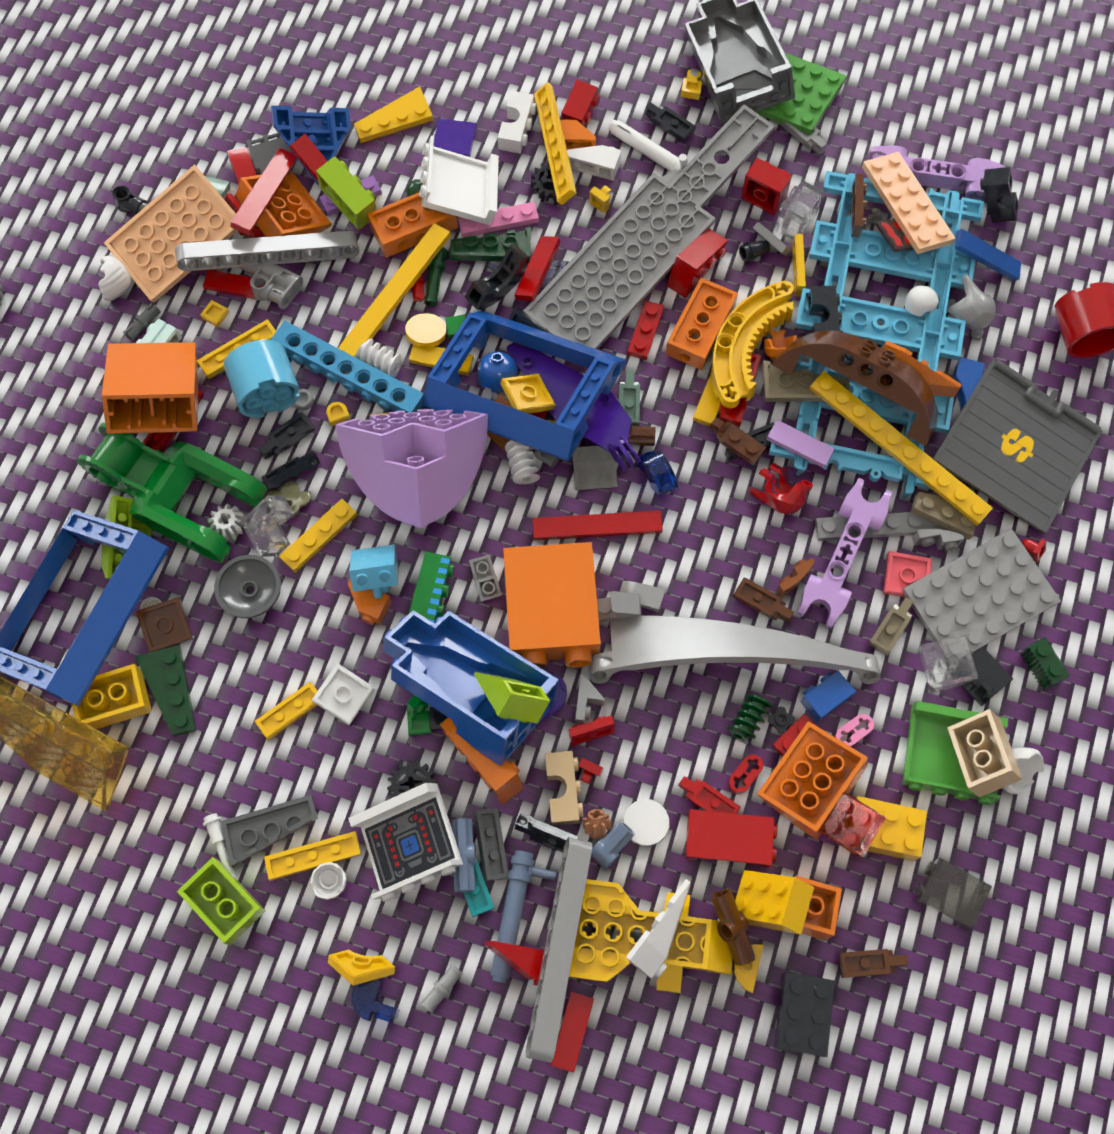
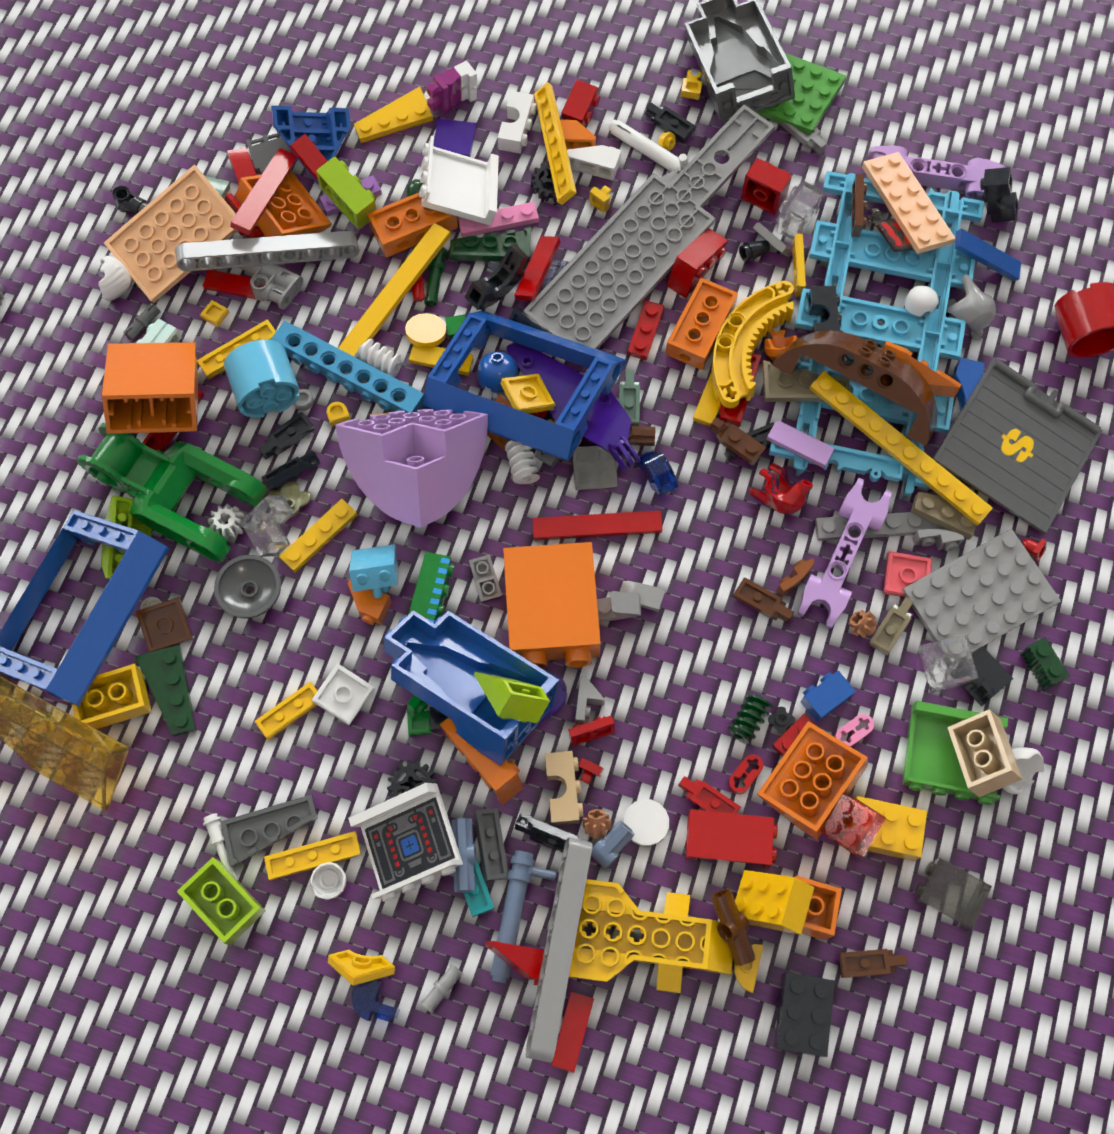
(452, 87): none -> magenta hips
(654, 946): white wedge -> none
(667, 141): none -> yellow plate
(672, 640): light grey panel -> none
(863, 623): none -> nougat gear

